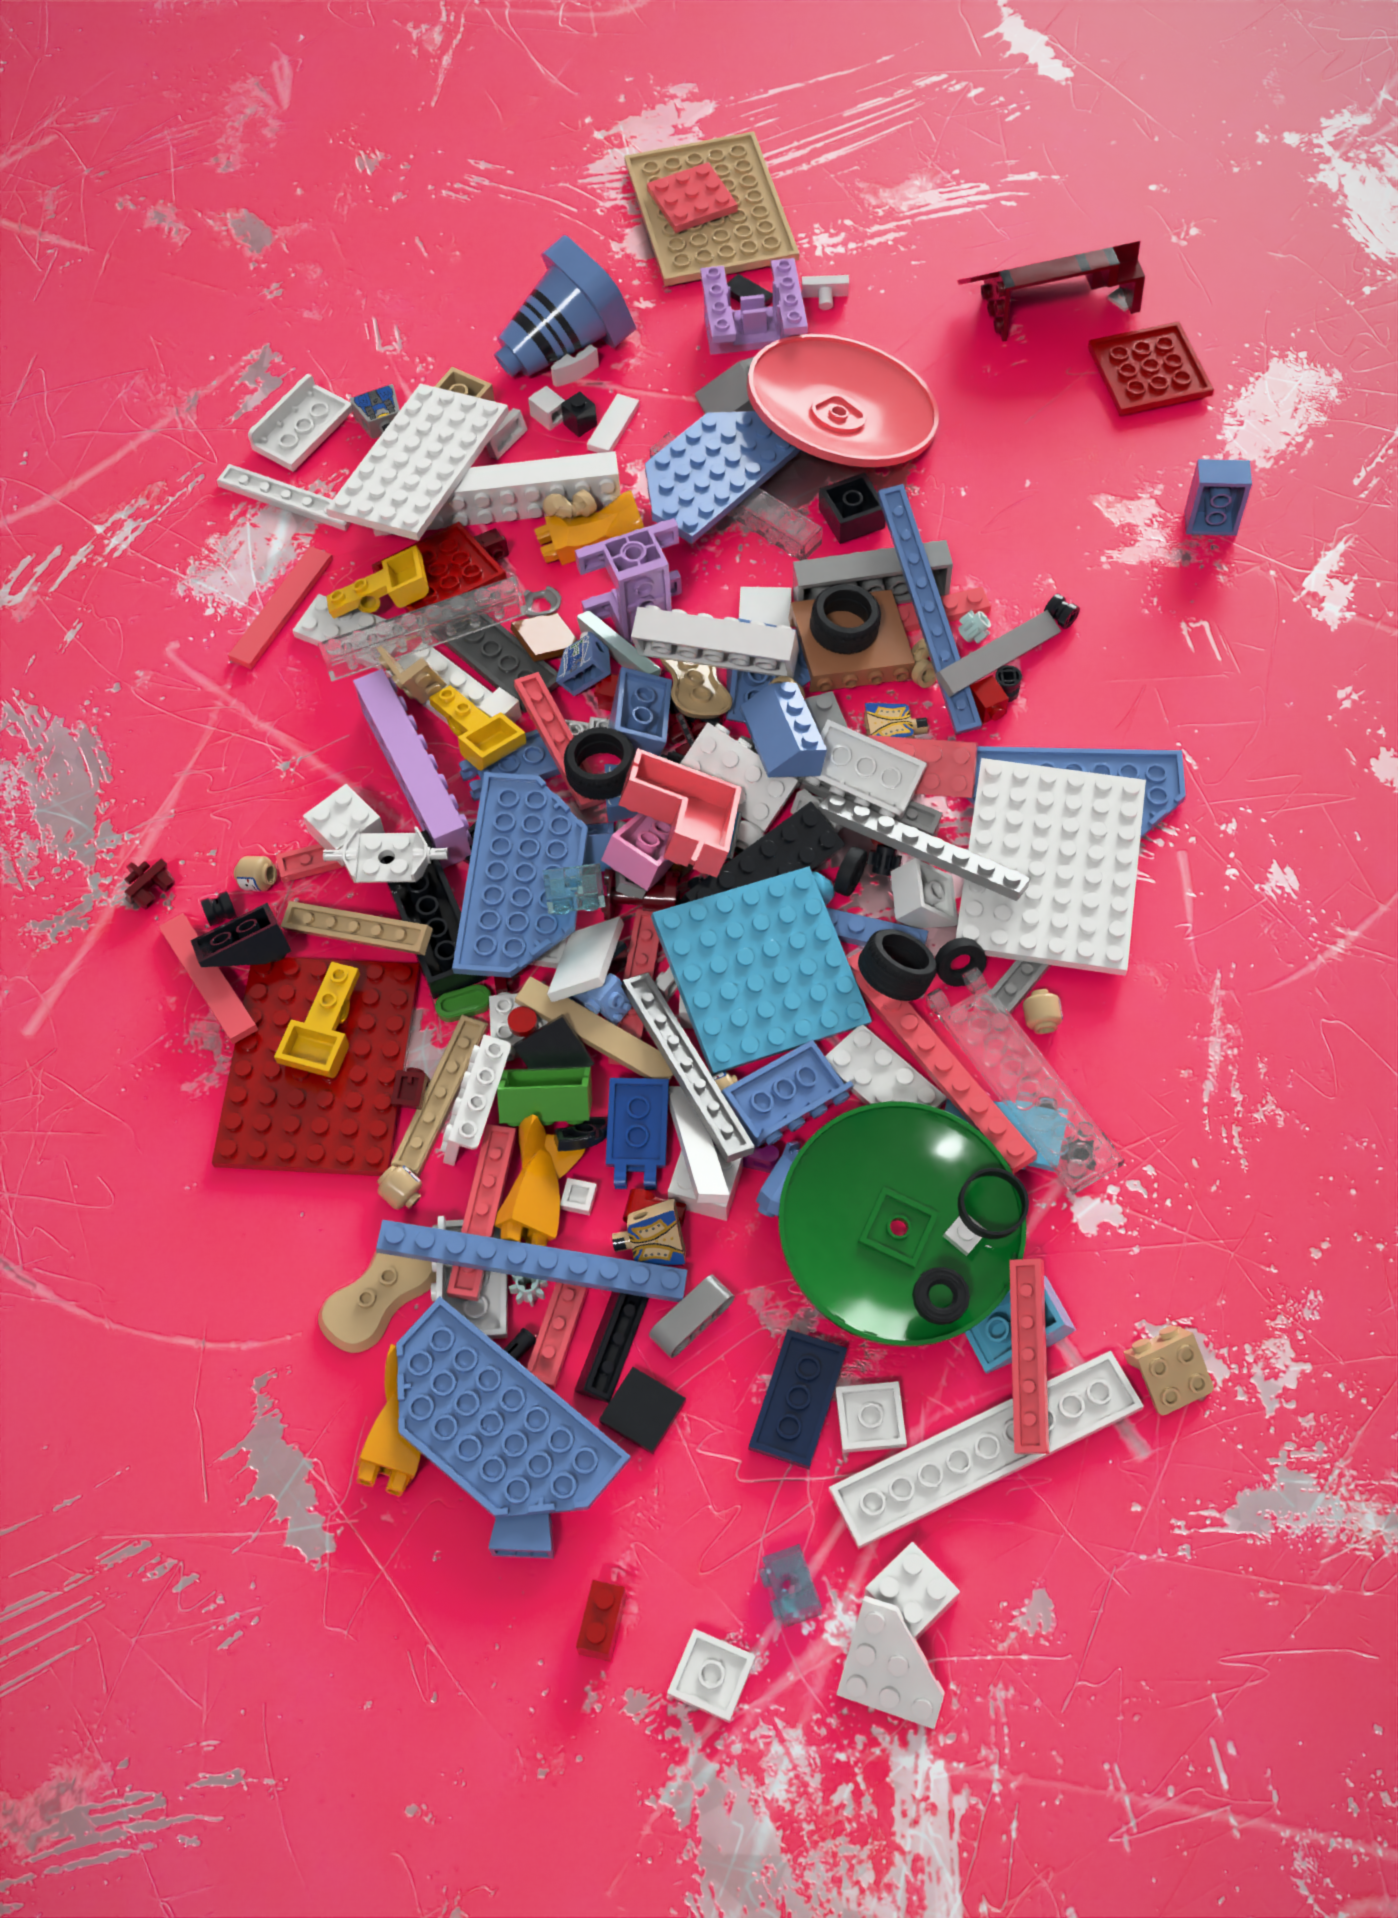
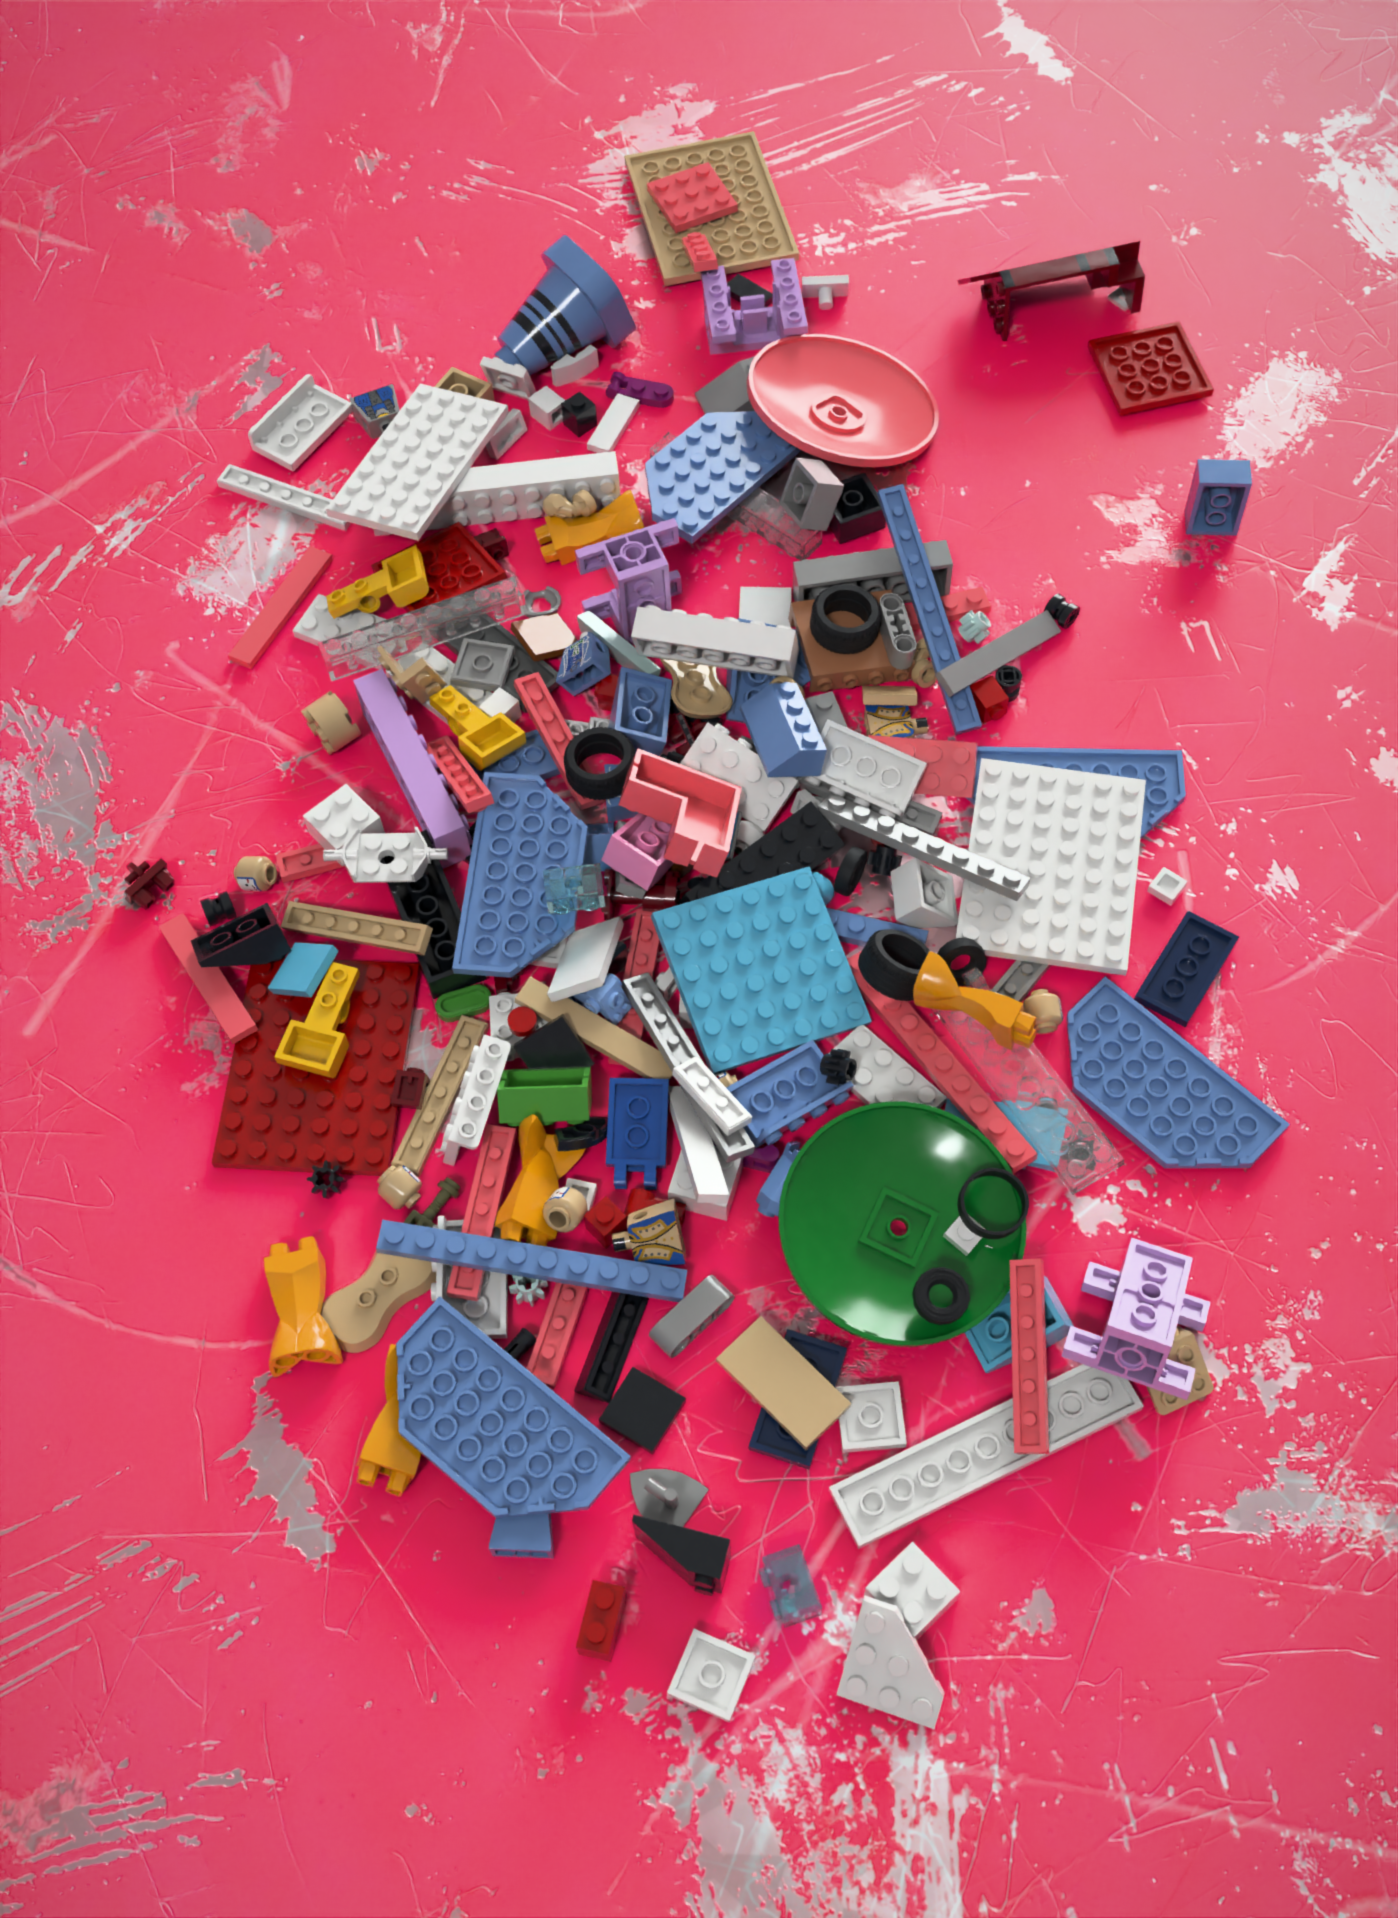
(298, 1294): none -> light orange hips
(303, 969): none -> medium azure tile
(331, 722): none -> tan brick
(334, 1177): none -> black gear
(448, 1189): none -> olive hinge
(460, 775): none -> coral plate
(482, 665): none -> light grey tile
(507, 377): none -> white plate
(565, 1209): none -> tan head
(605, 1220): none -> red brick
(646, 391): none -> magenta plate
(666, 1495): none -> light grey shield
(692, 1554): none -> black slope
(699, 252): none -> coral plate
(712, 1095): none -> white tile
(783, 1382): none -> tan tile
(811, 494): none -> light grey brick
(838, 1067): none -> black gear
(889, 695): none -> tan tile
(896, 631): none -> light grey beam
(998, 1013): none -> light orange hips
(1142, 1320): none -> lavender piece
(1162, 1087): none -> medium blue plate
(1167, 886): none -> white plate
(1186, 968): none -> dark blue plate

